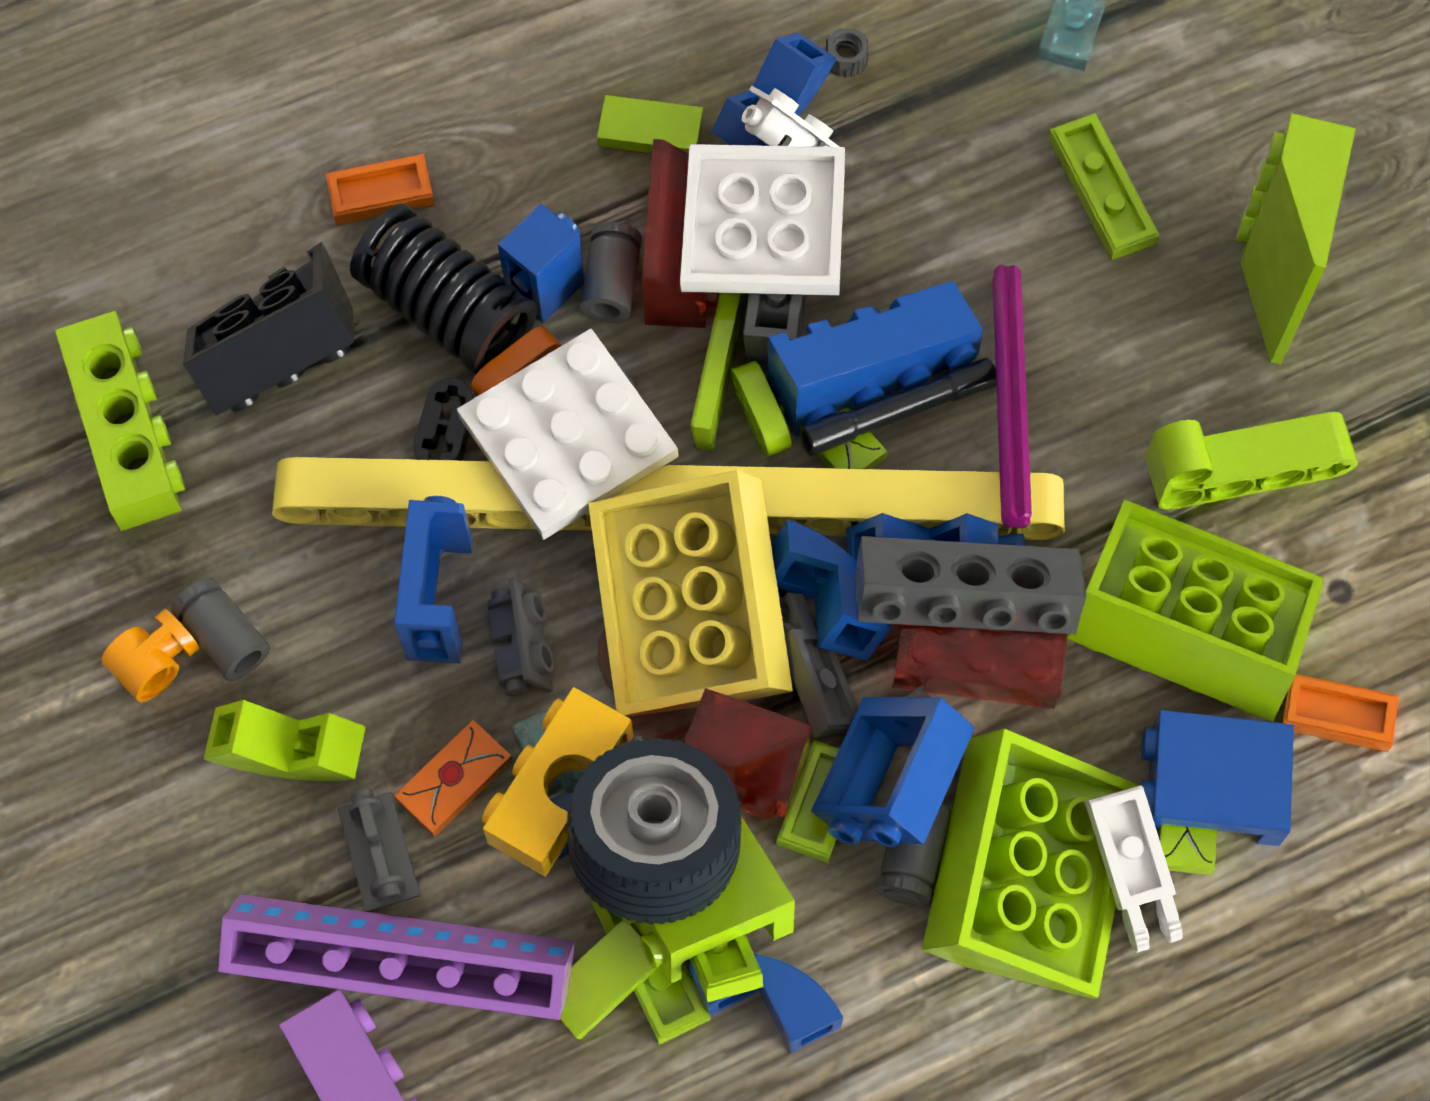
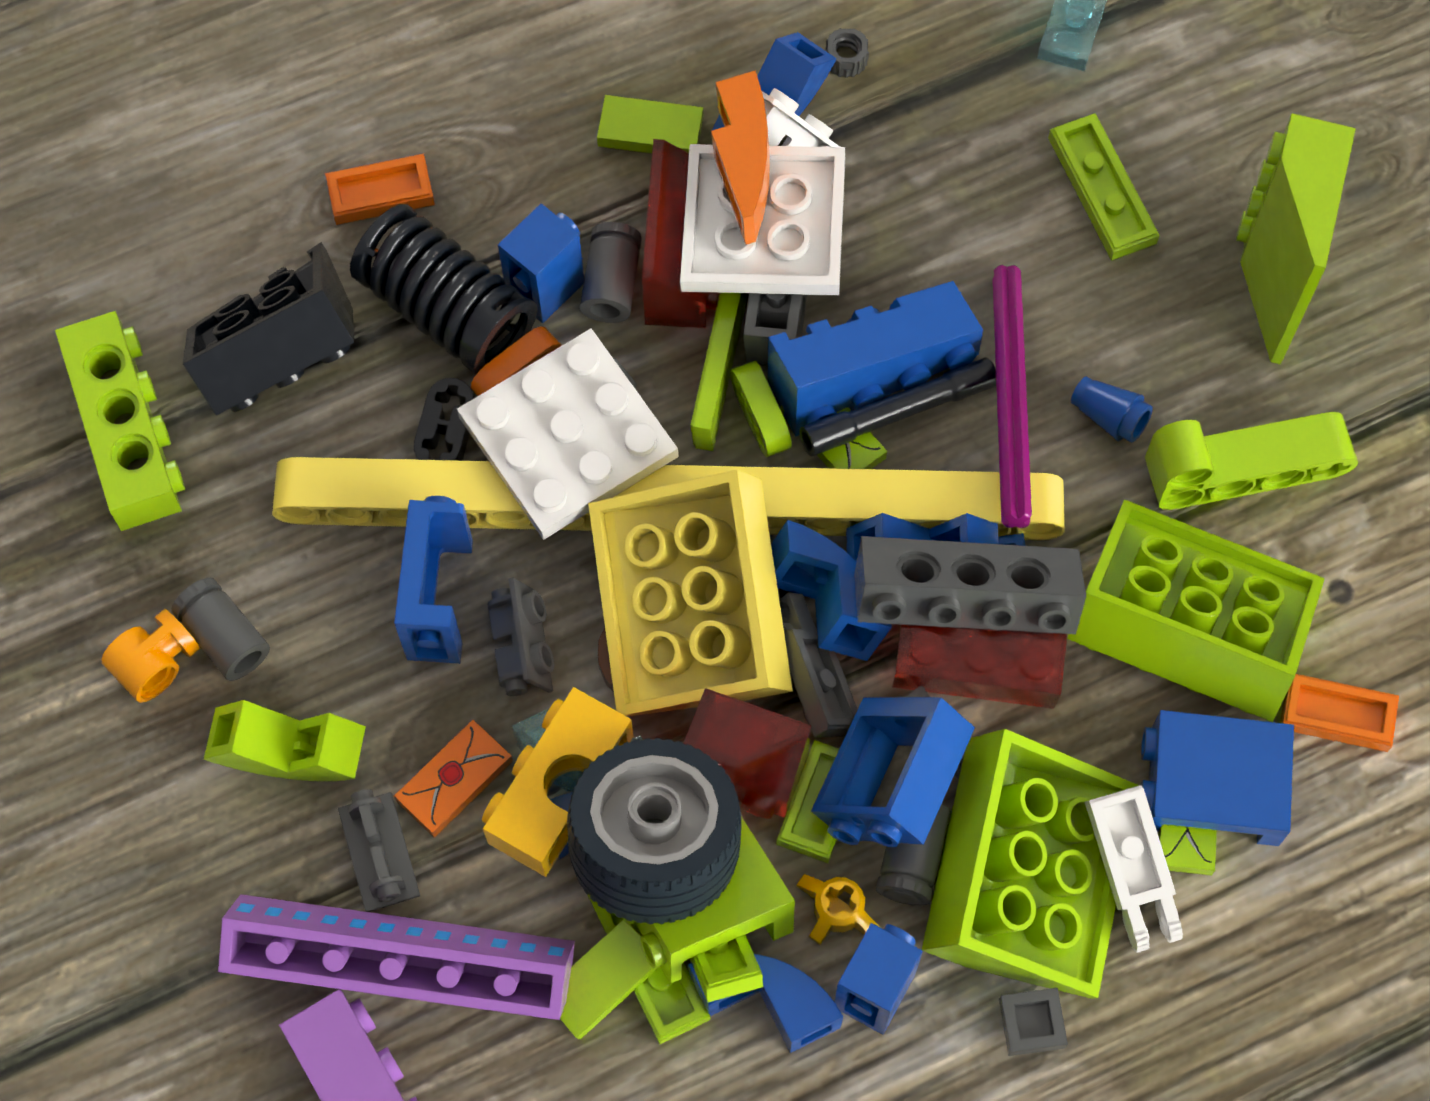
(743, 150): none -> orange slope
(831, 911): none -> yellow piece
(878, 976): none -> blue brick
(1033, 1021): none -> dark grey plate
(1113, 408): none -> blue cone

